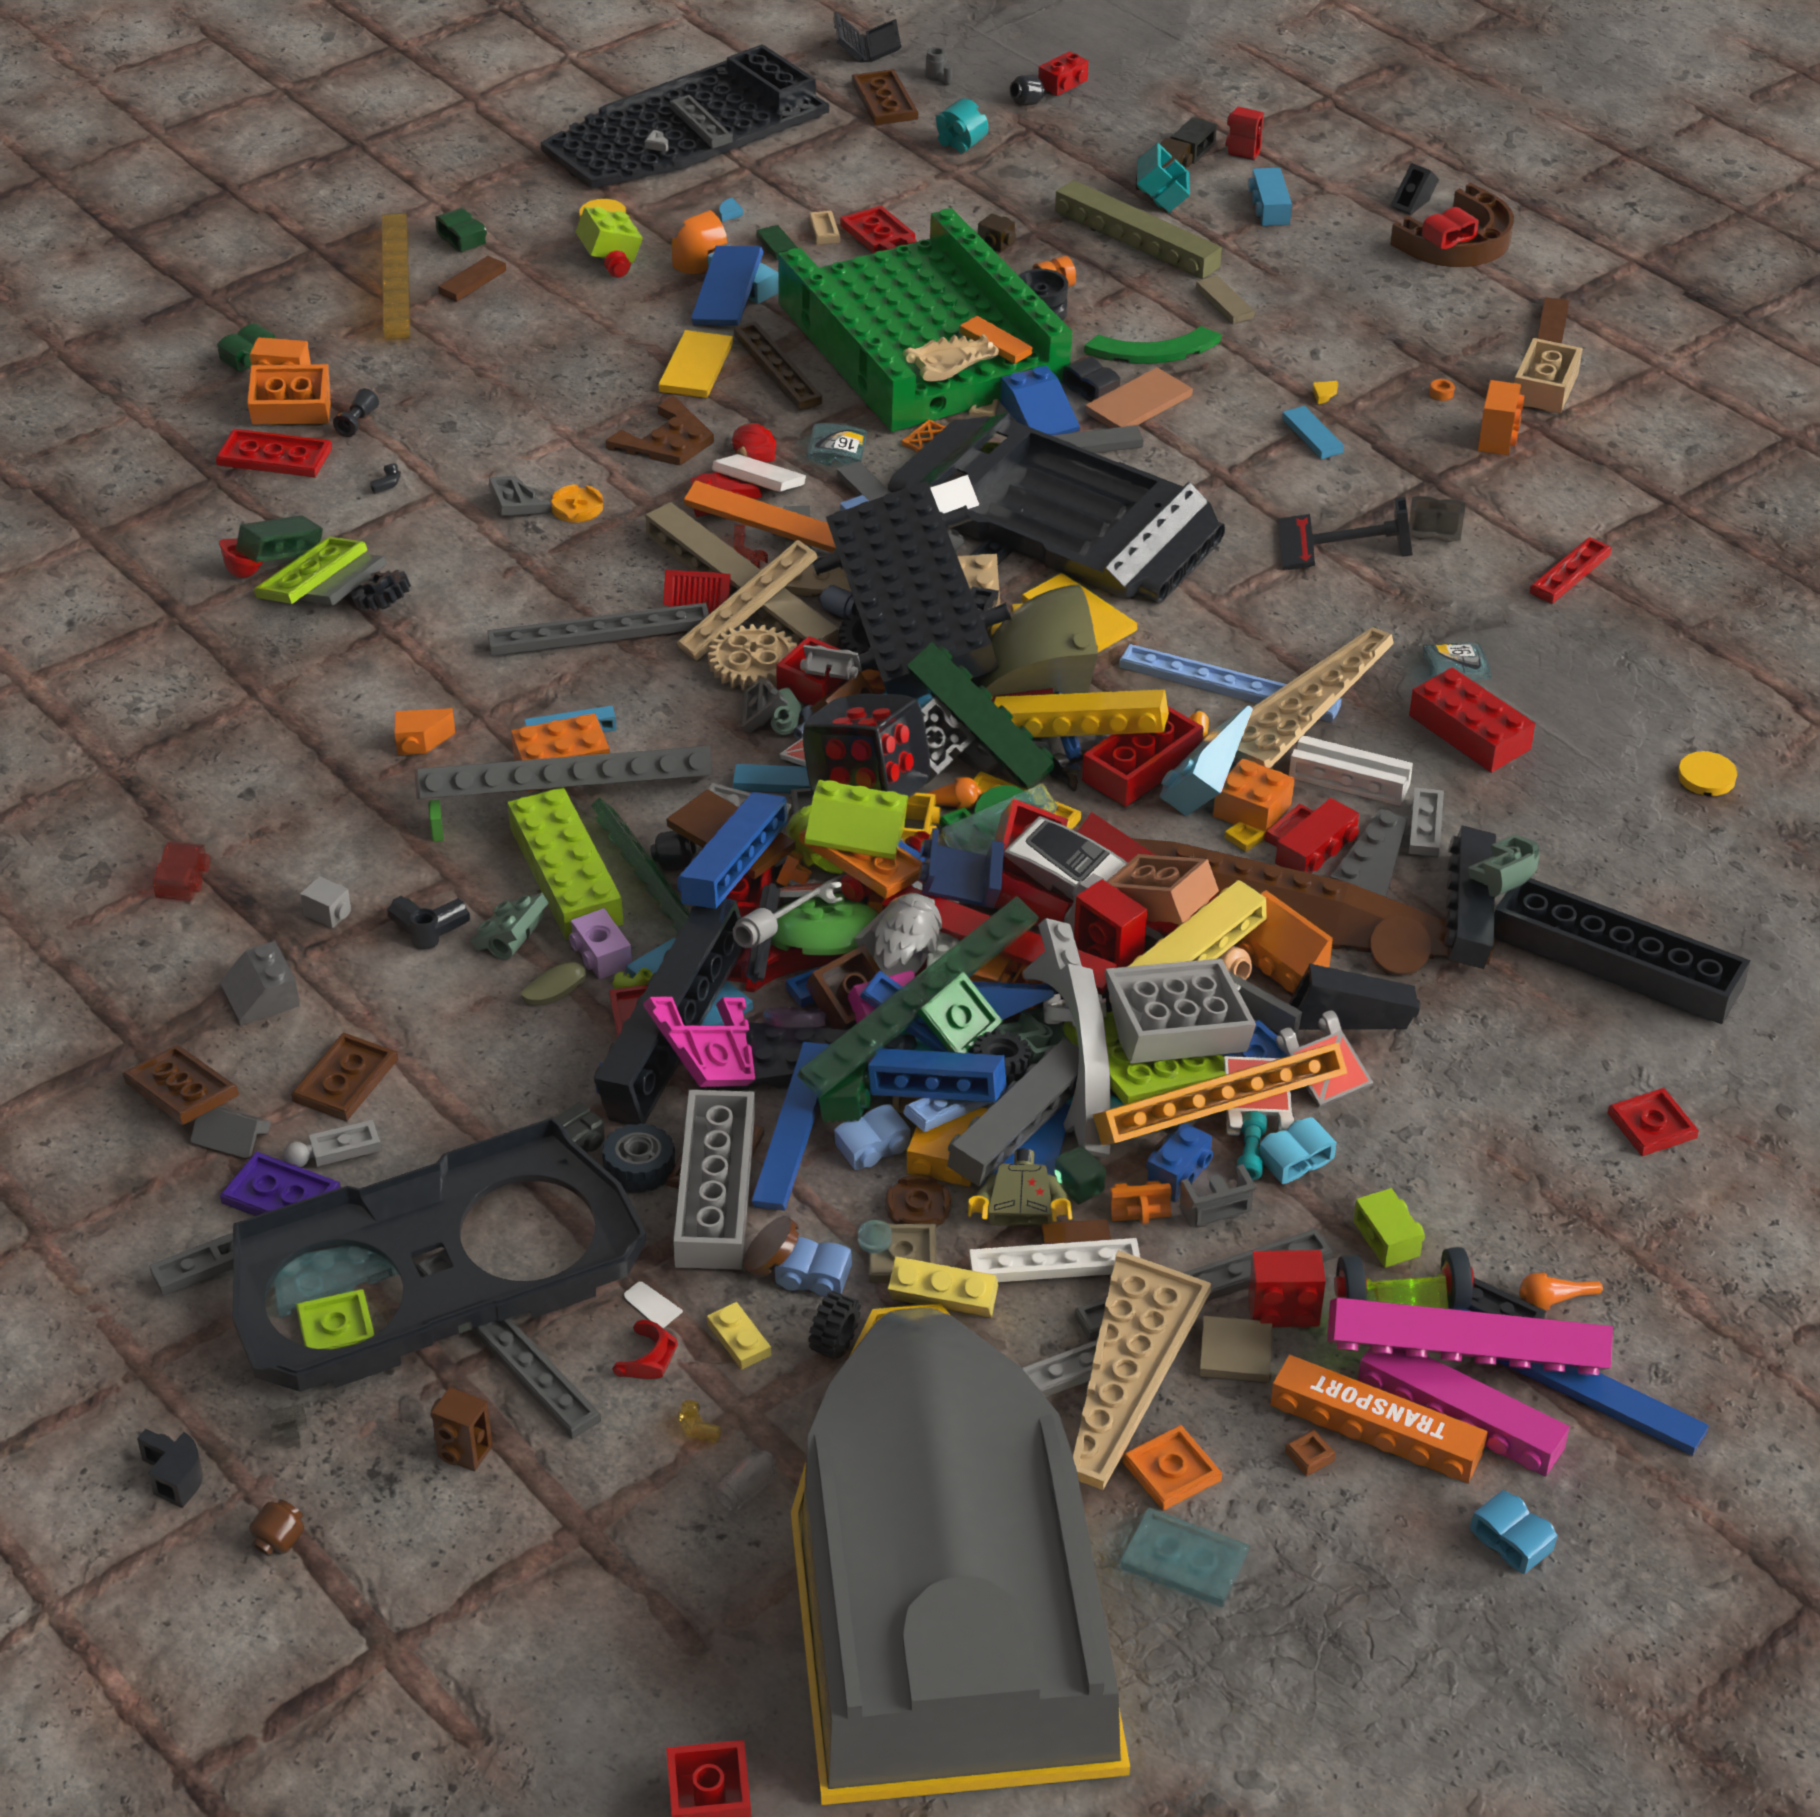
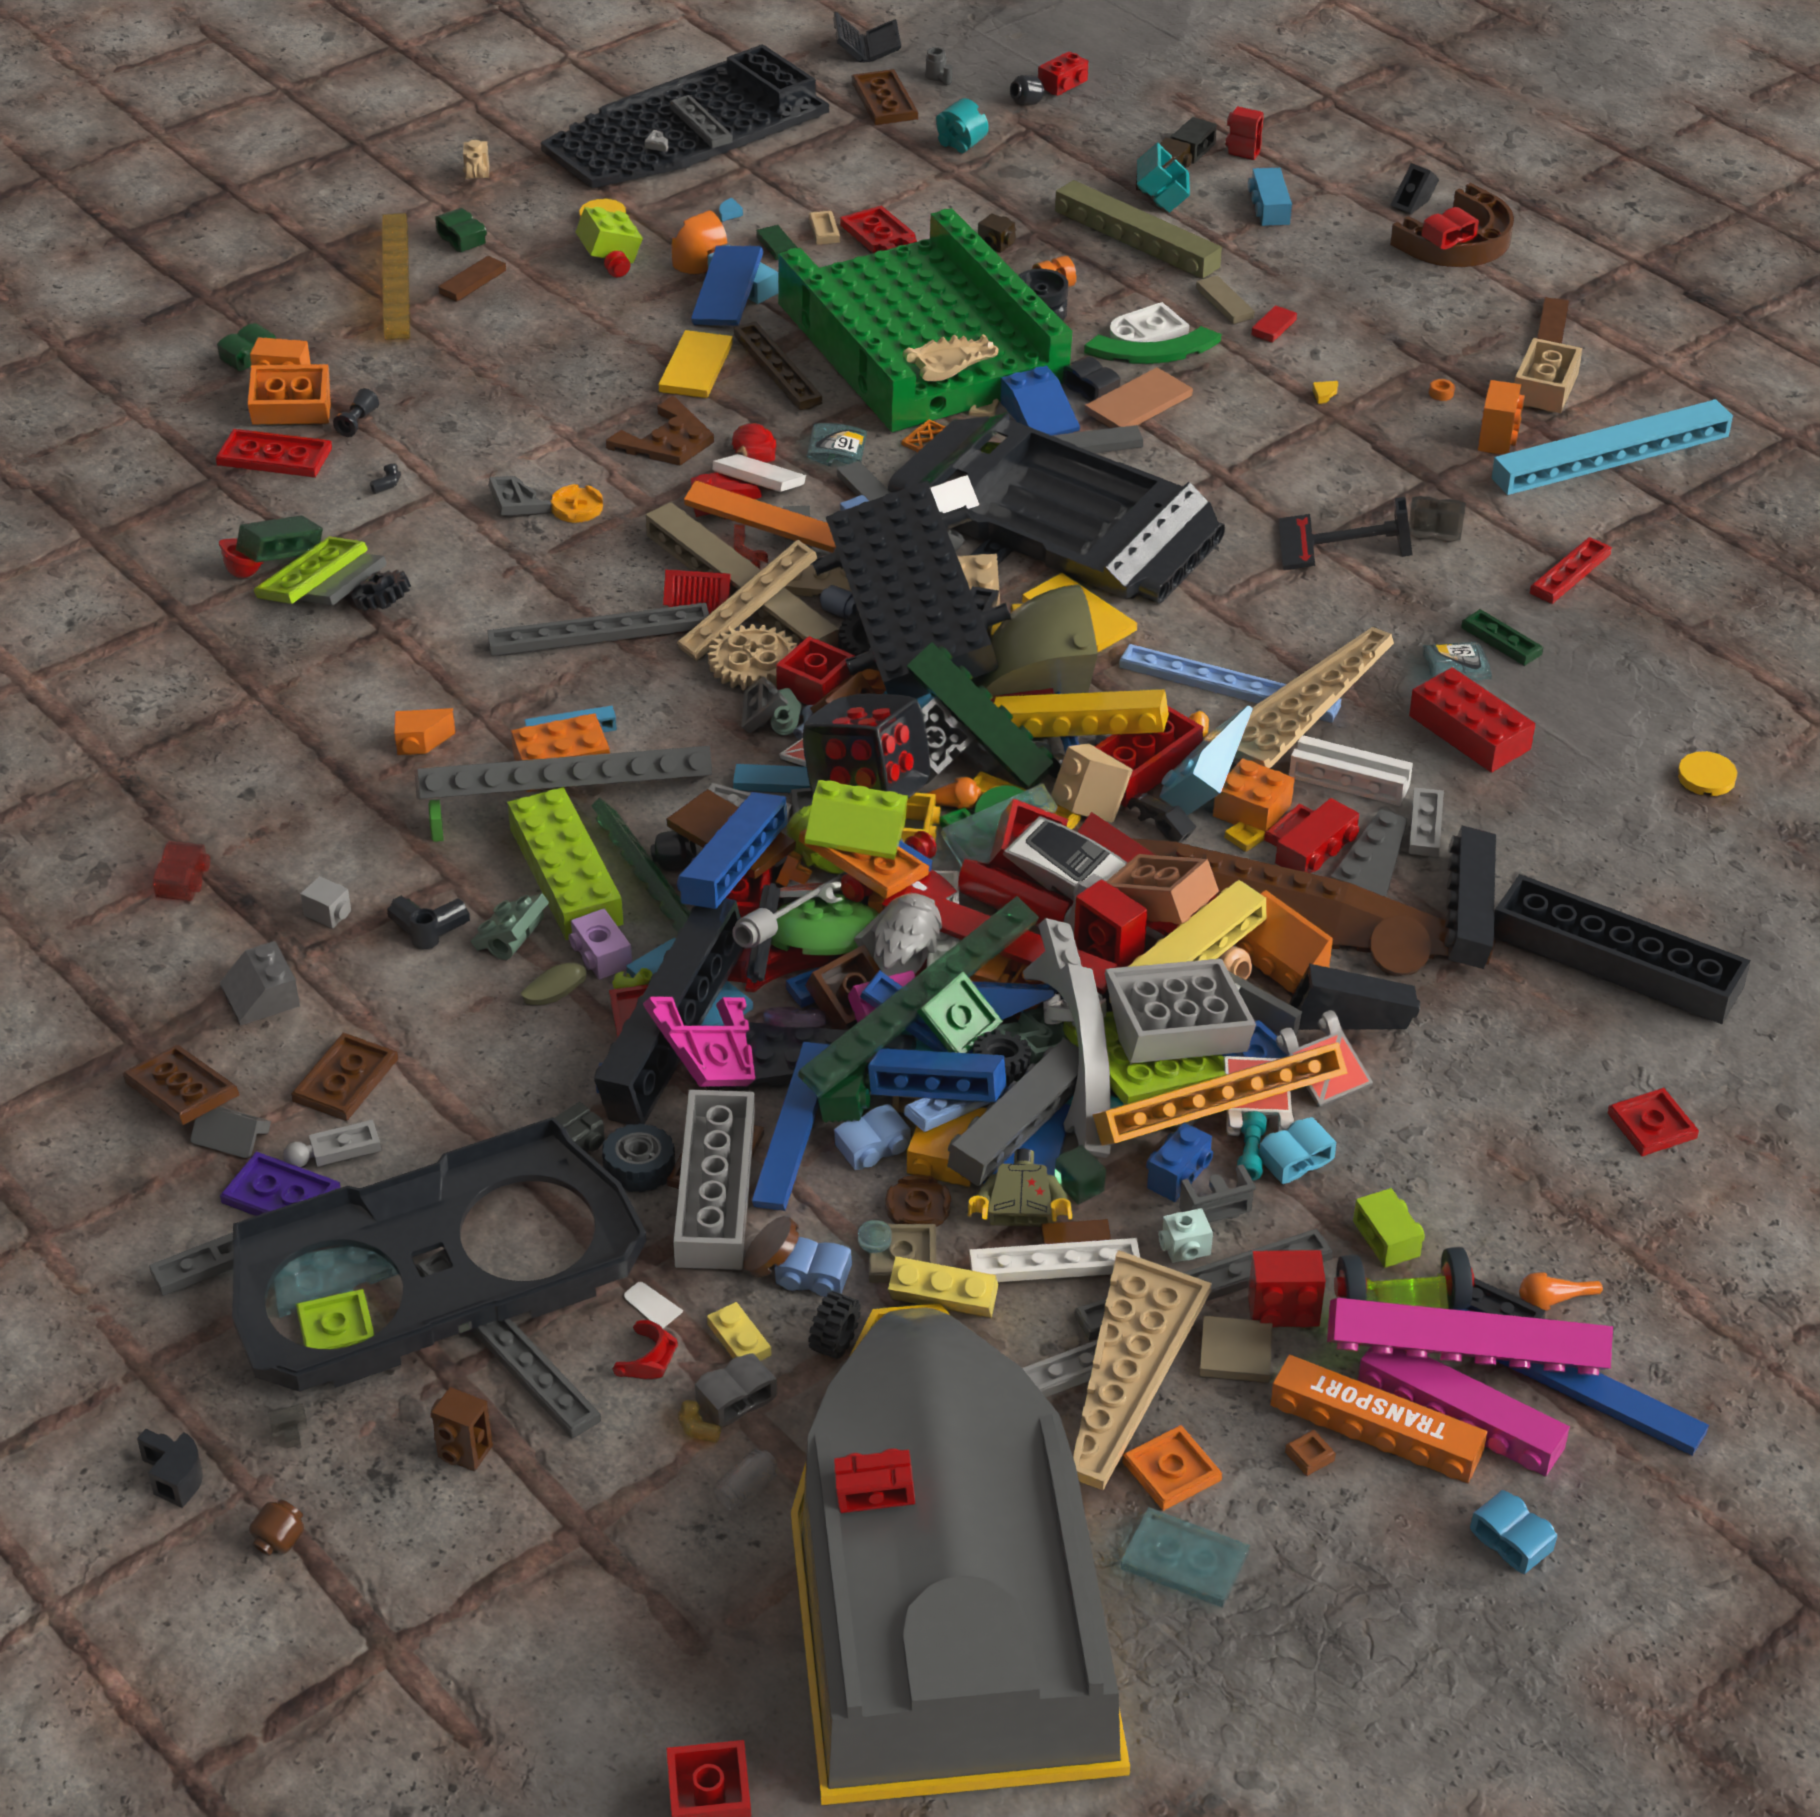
(476, 159): none -> tan brick
(735, 1389): none -> flat silver brick
(843, 663): light grey hinge -> none
(874, 1480): none -> red brick
(961, 873): dark blue panel -> none
(1008, 345): orange tile -> none
(1091, 782): none -> tan slope
(1140, 1202): orange hips -> none
(1149, 325): none -> white tile
(1168, 819): none -> black piece
(1186, 1235): none -> light aqua brick
(1274, 323): none -> red tile
(1312, 432): dark azure tile -> none
(1502, 637): none -> dark green tile
(1510, 866): sand green brick -> none
(1611, 447): none -> medium azure brick

